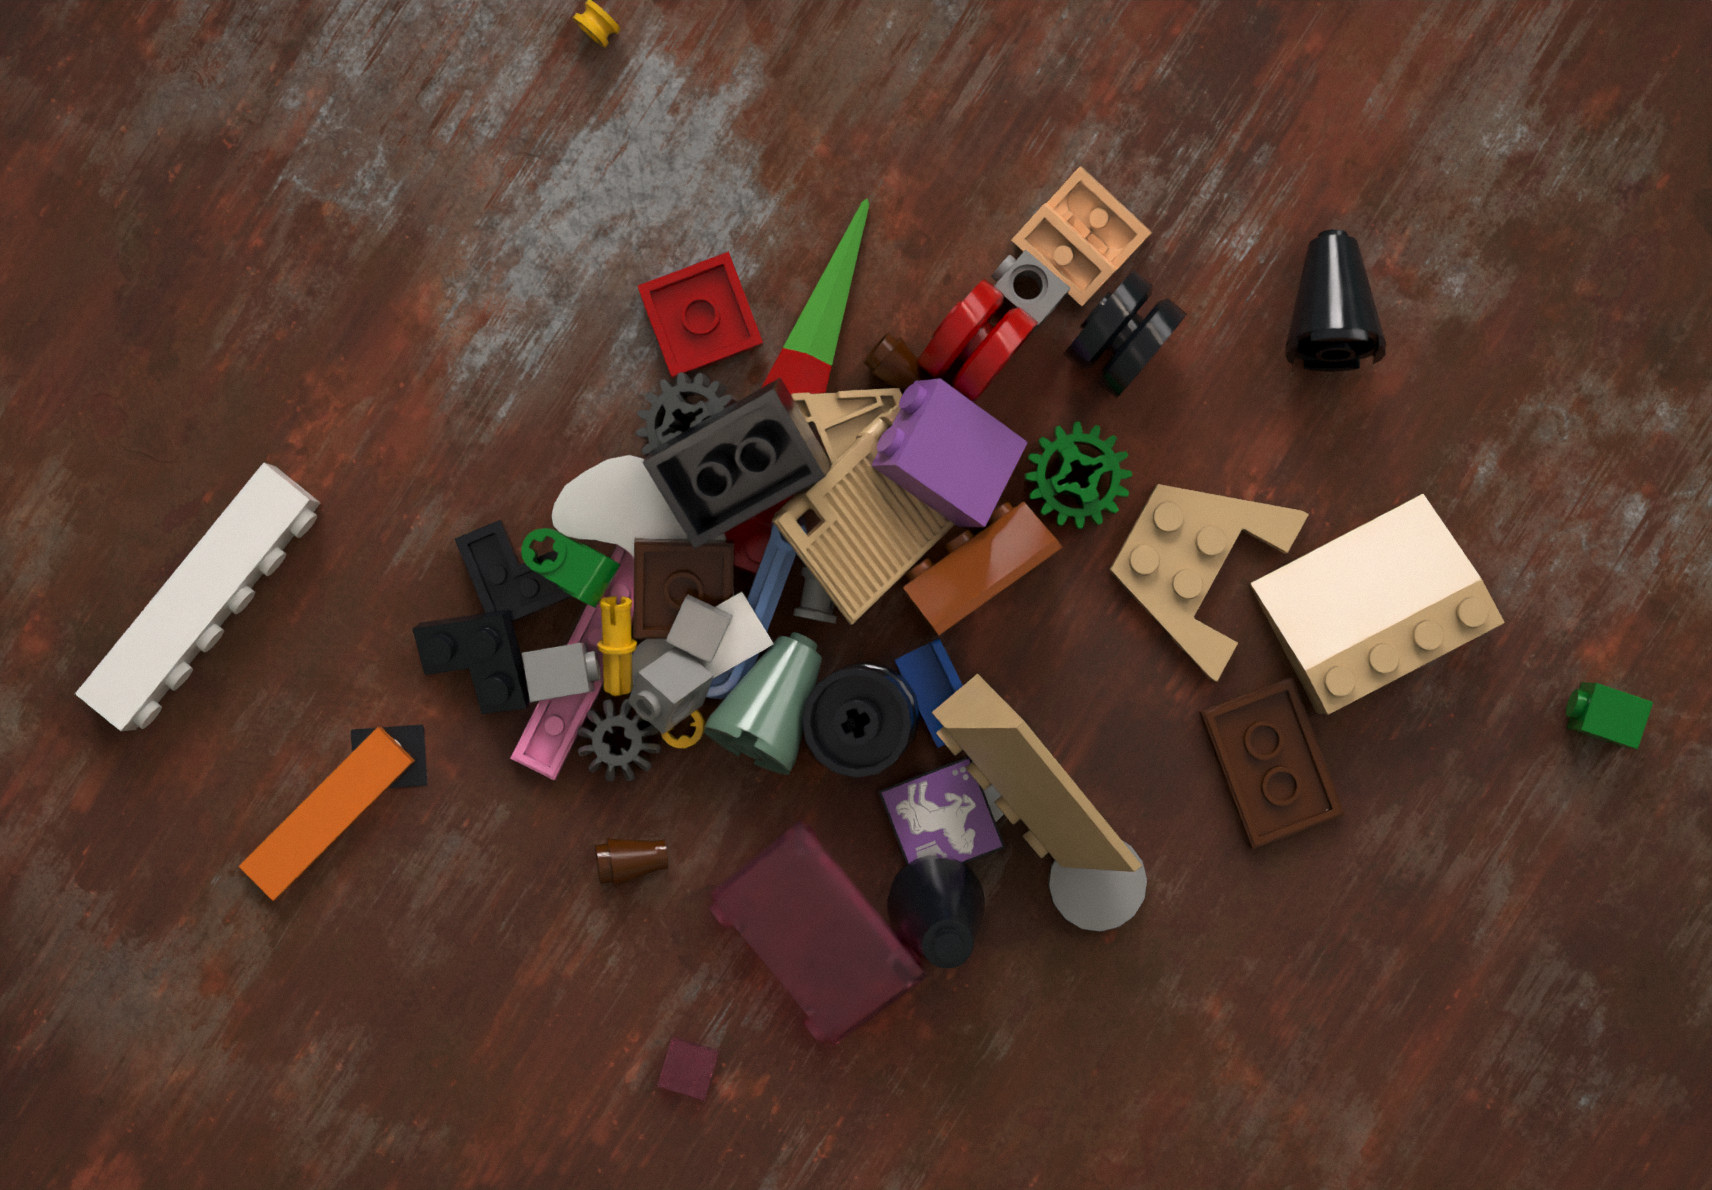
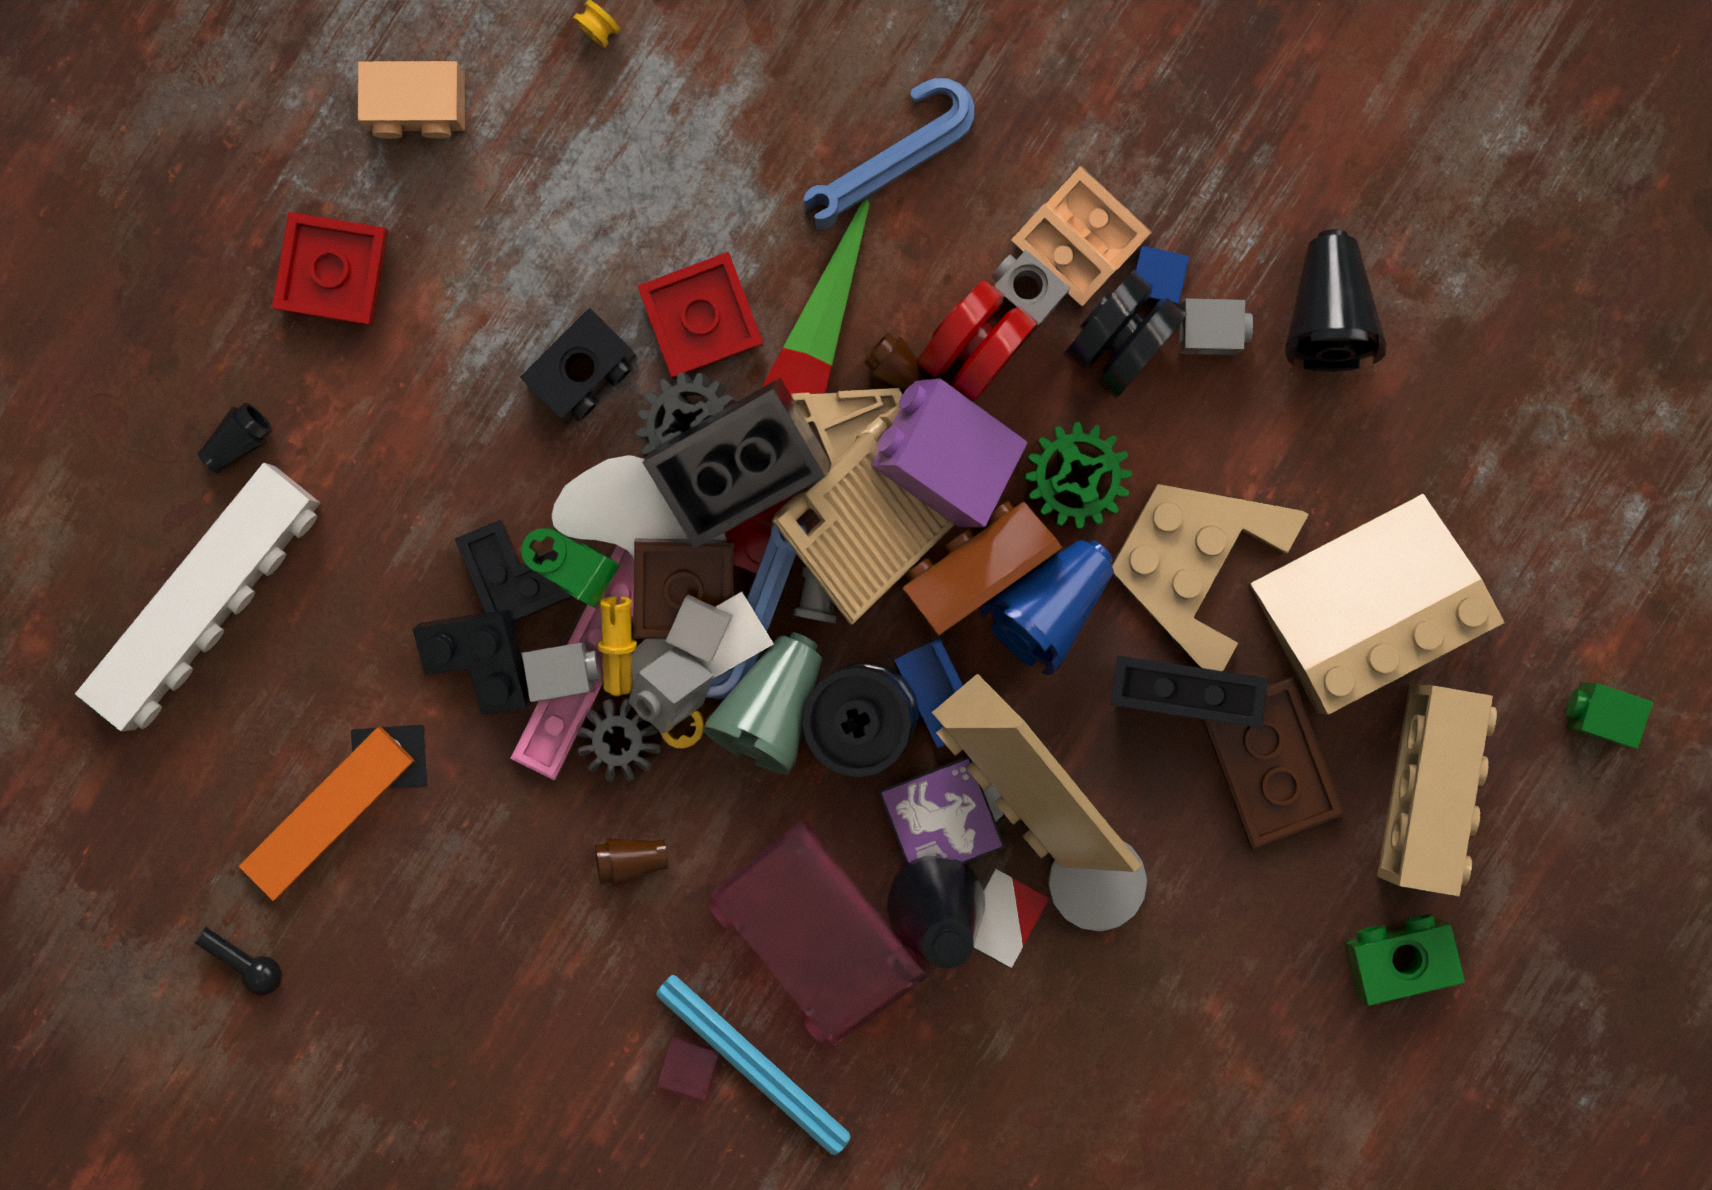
(235, 437): none -> black cone
(259, 974): none -> black bar
(330, 269): none -> red plate
(411, 98): none -> light nougat brick
(585, 338): none -> black brick
(753, 1065): none -> medium azure axle
(898, 158): none -> medium blue piece
(1008, 917): none -> white sticker
(1050, 604): none -> blue cone
(1164, 271): none -> blue tile
(1189, 691): none -> black brick
(1214, 327): none -> light grey brick
(1432, 967): none -> green brick
(1436, 789): none -> tan brick

